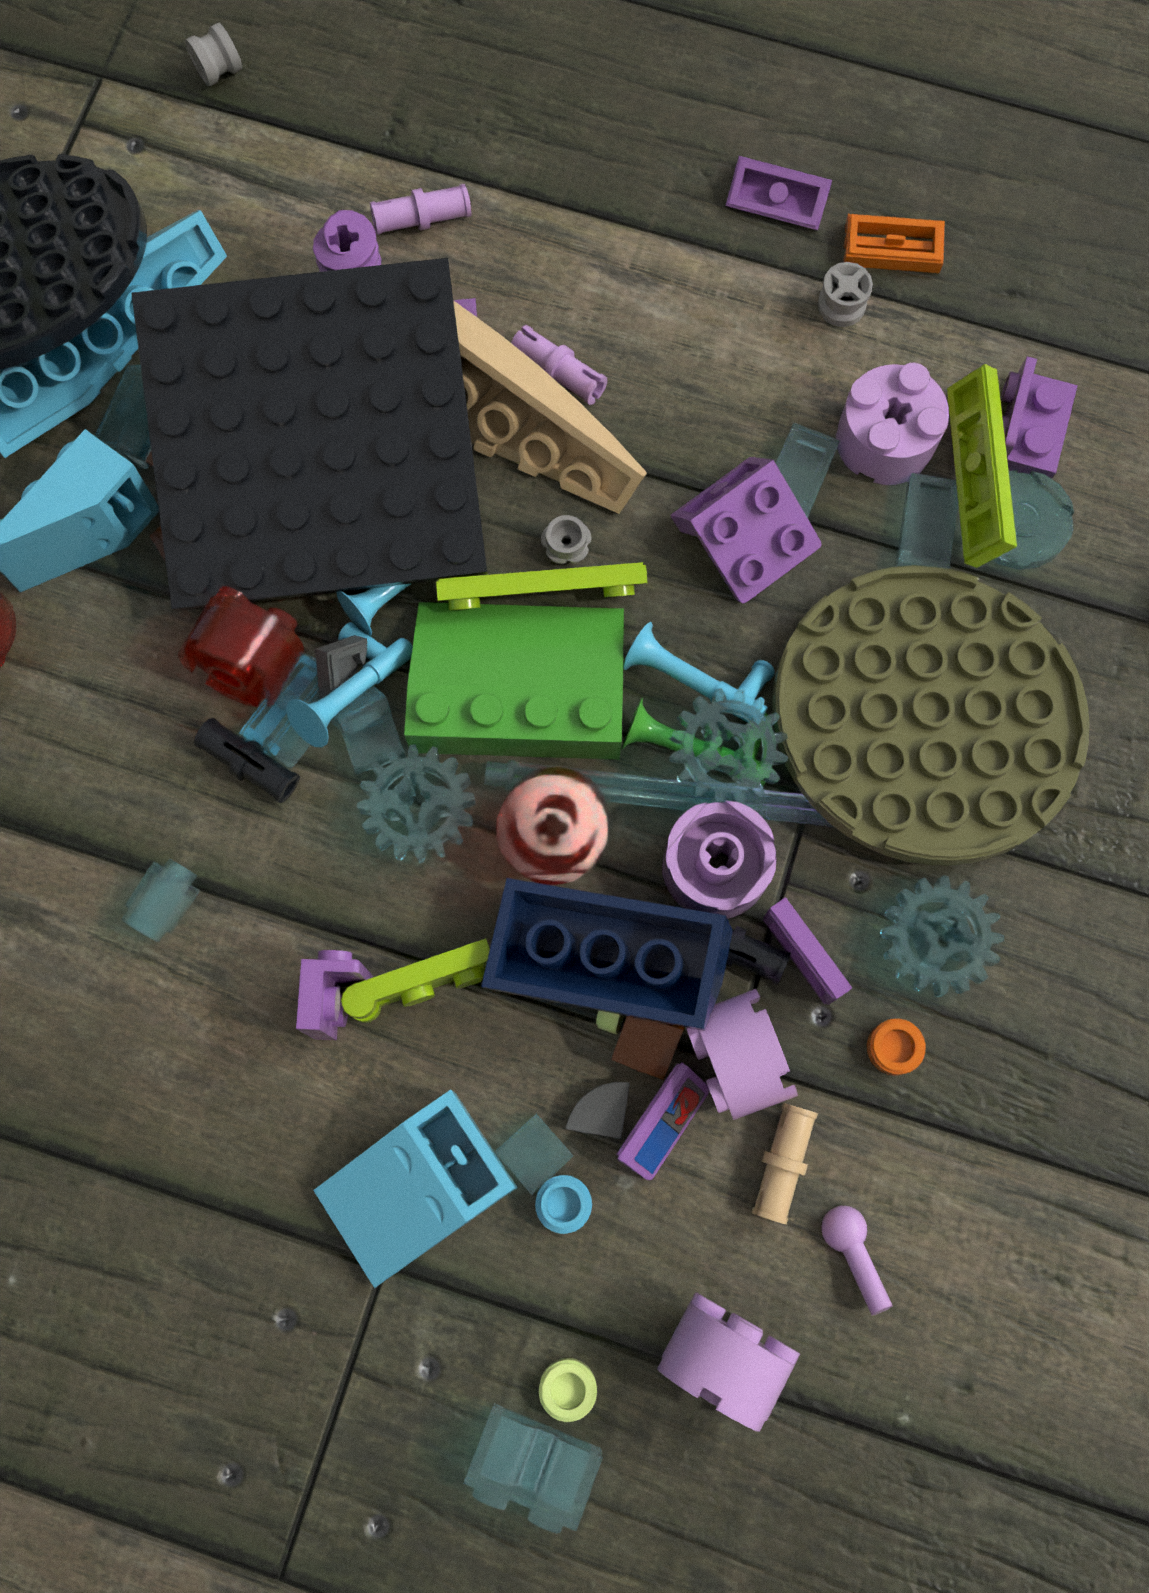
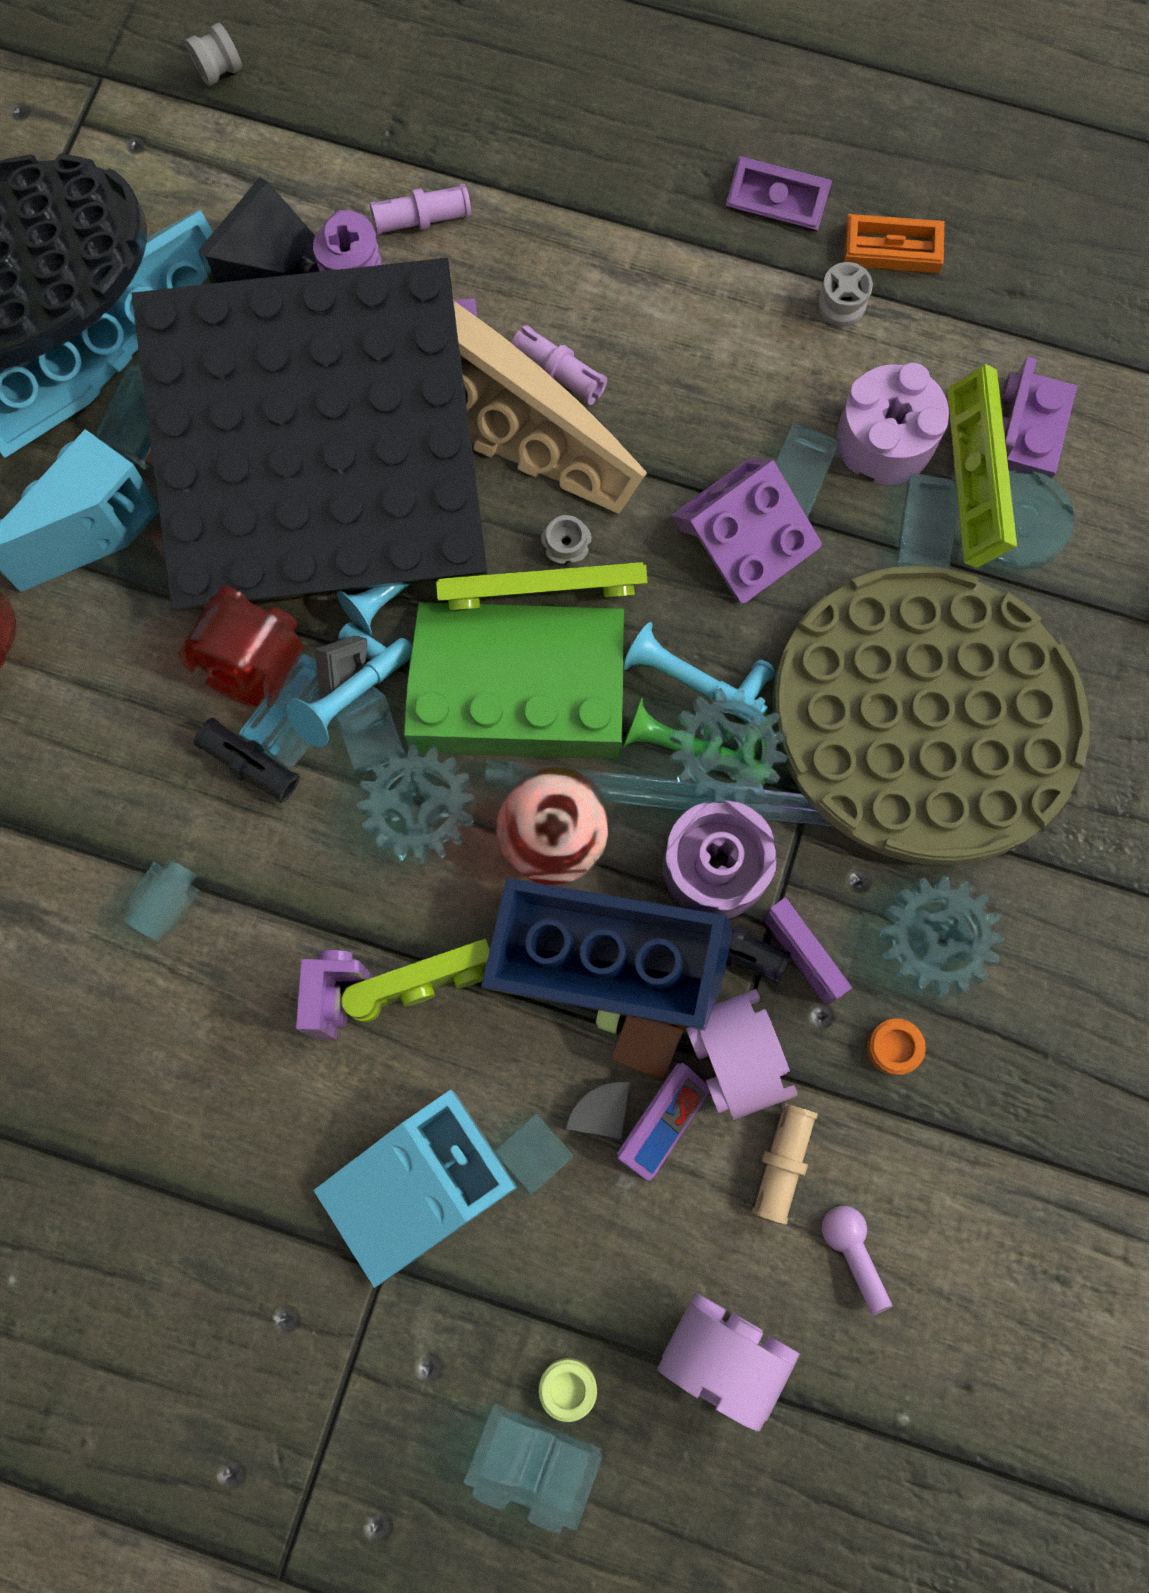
(259, 240): none -> black slope
(563, 1204): medium azure plate -> none

